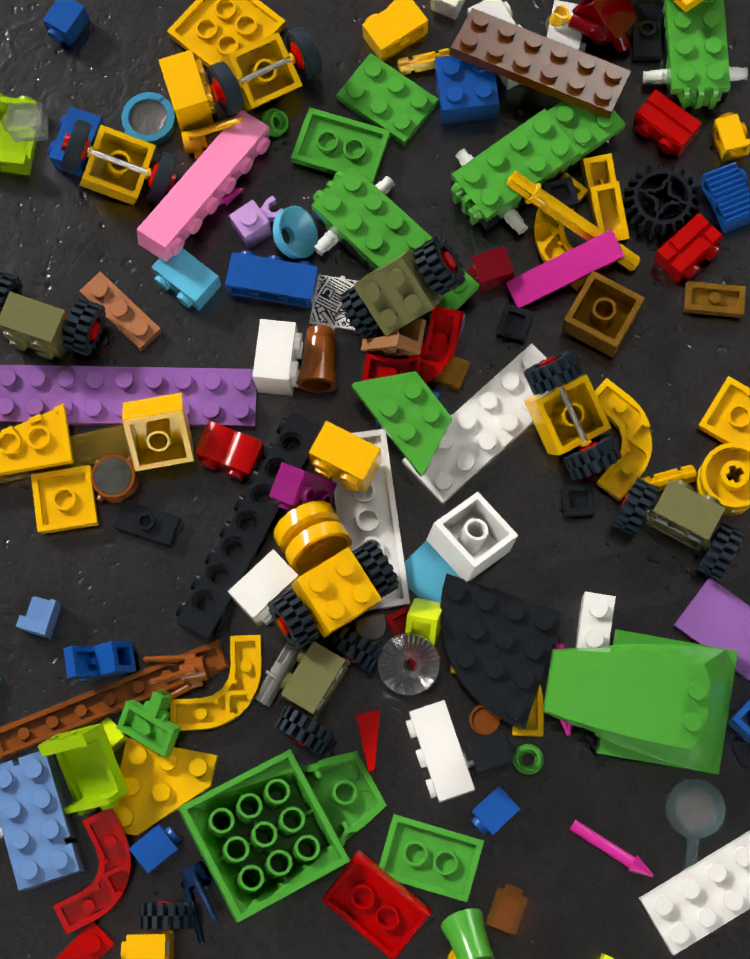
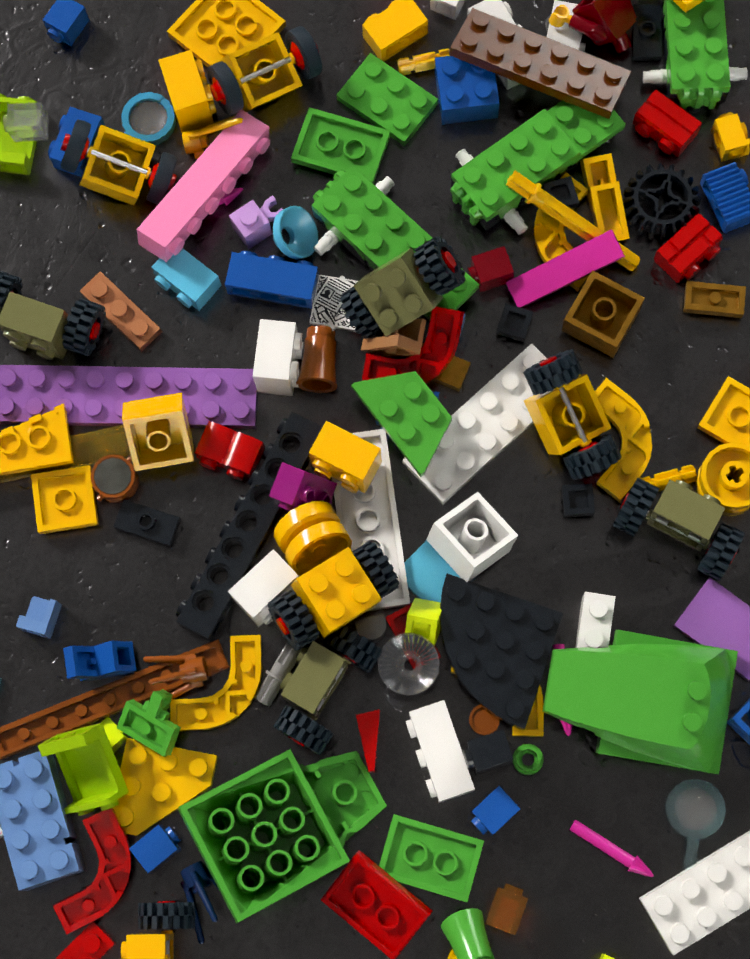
(276, 120): bright green plate -> none

